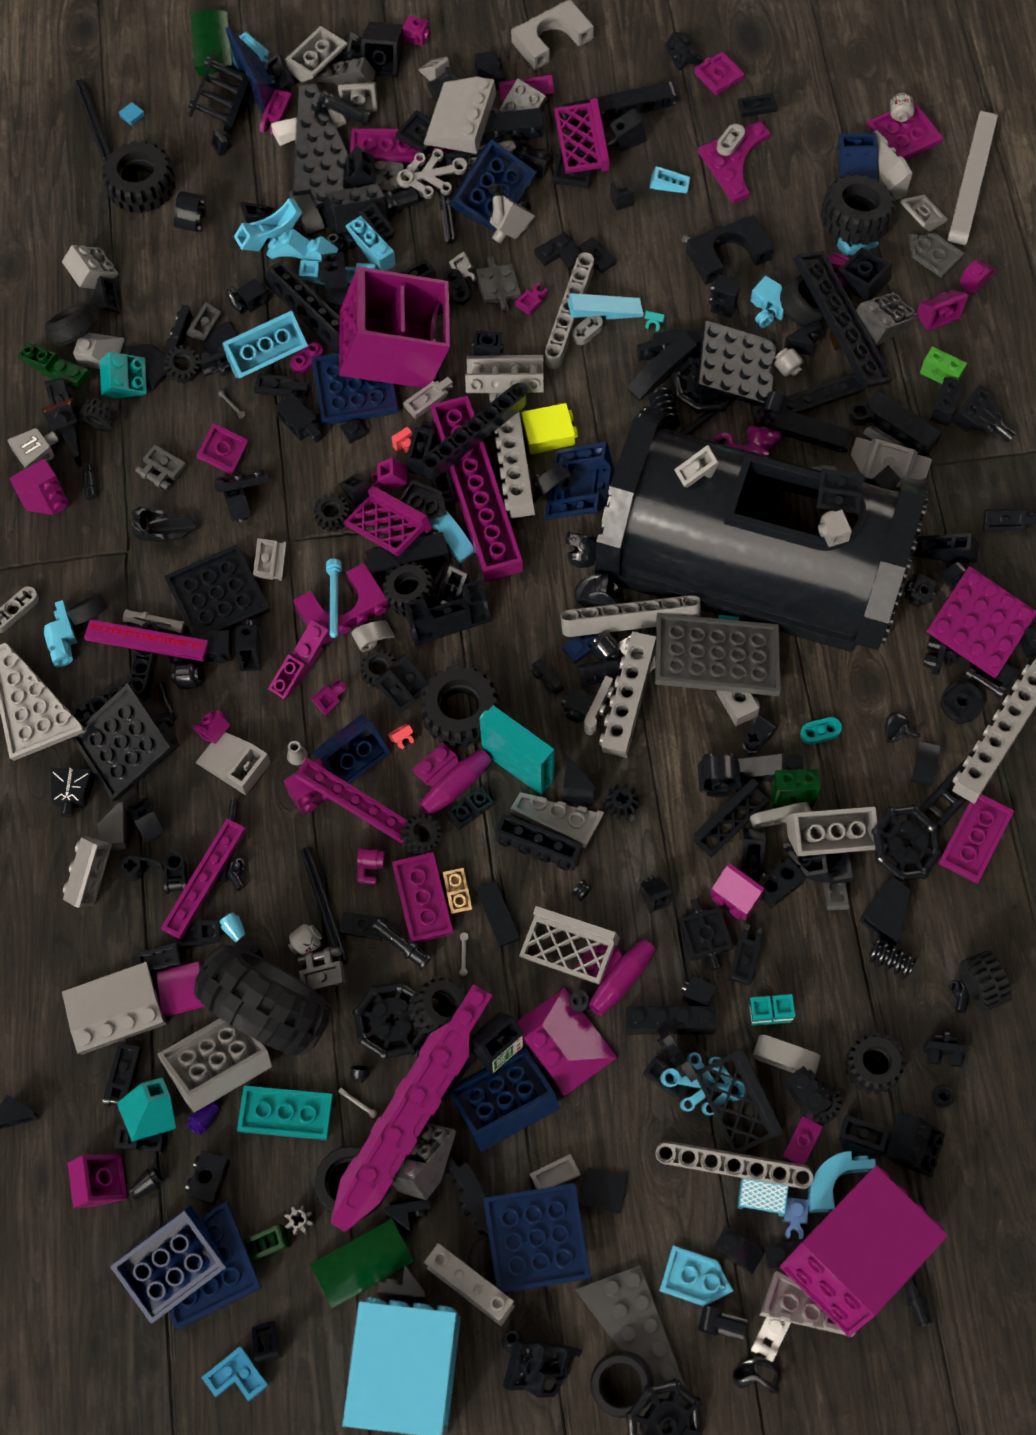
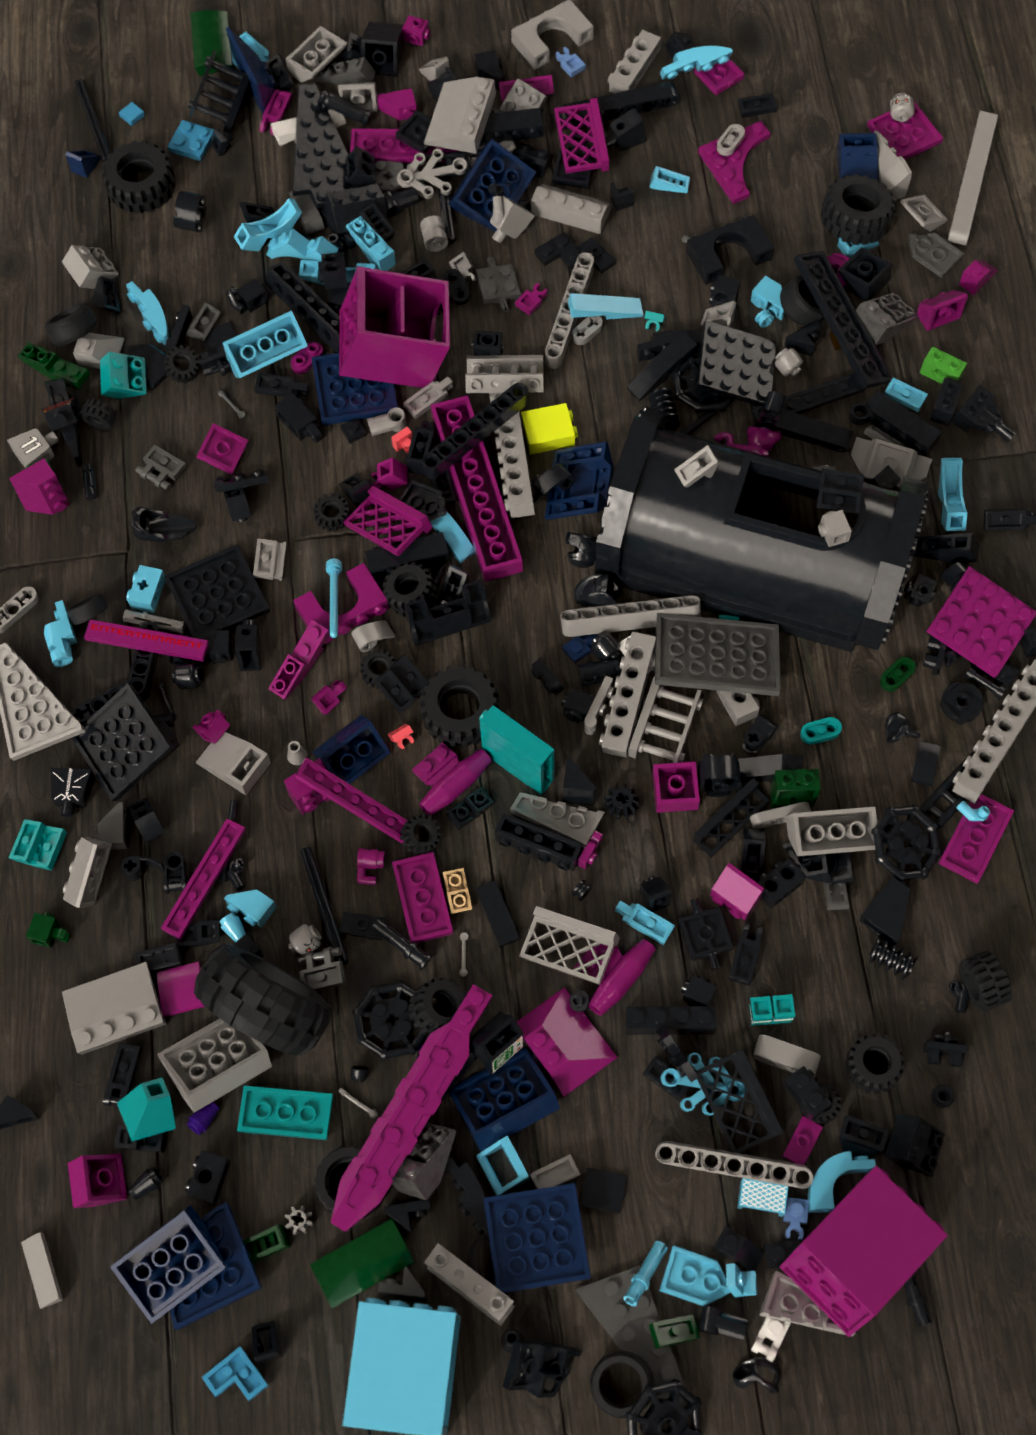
(38, 844): none -> teal slope
(41, 1270): none -> light grey slope
(45, 929): none -> dark green brick
(82, 161): none -> dark blue slope
(146, 589): none -> medium azure brick
(151, 311): none -> medium azure slope
(191, 140): none -> dark azure plate
(252, 905): none -> medium azure slope
(386, 422): none -> light grey piece
(397, 104): none -> magenta slope
(434, 233): none -> light grey wheel
(514, 1160): none -> medium azure tile
(570, 63): none -> medium blue plate
(570, 208): none -> light grey slope
(588, 855): none -> magenta plate
(635, 62): none -> light grey brick
(641, 1281): none -> medium azure pin
(645, 921): none -> medium azure hinge
(652, 709): none -> light grey fence
(674, 1331): none -> dark green plate
(675, 787): none -> magenta brick
(701, 57): none -> medium azure slope
(721, 314): none -> light grey slope
(740, 1282): none -> medium azure bracket
(896, 675): none -> dark green plate
(905, 394): none -> medium azure plate
(951, 495): none -> medium azure arch
(973, 814): none -> medium azure arm

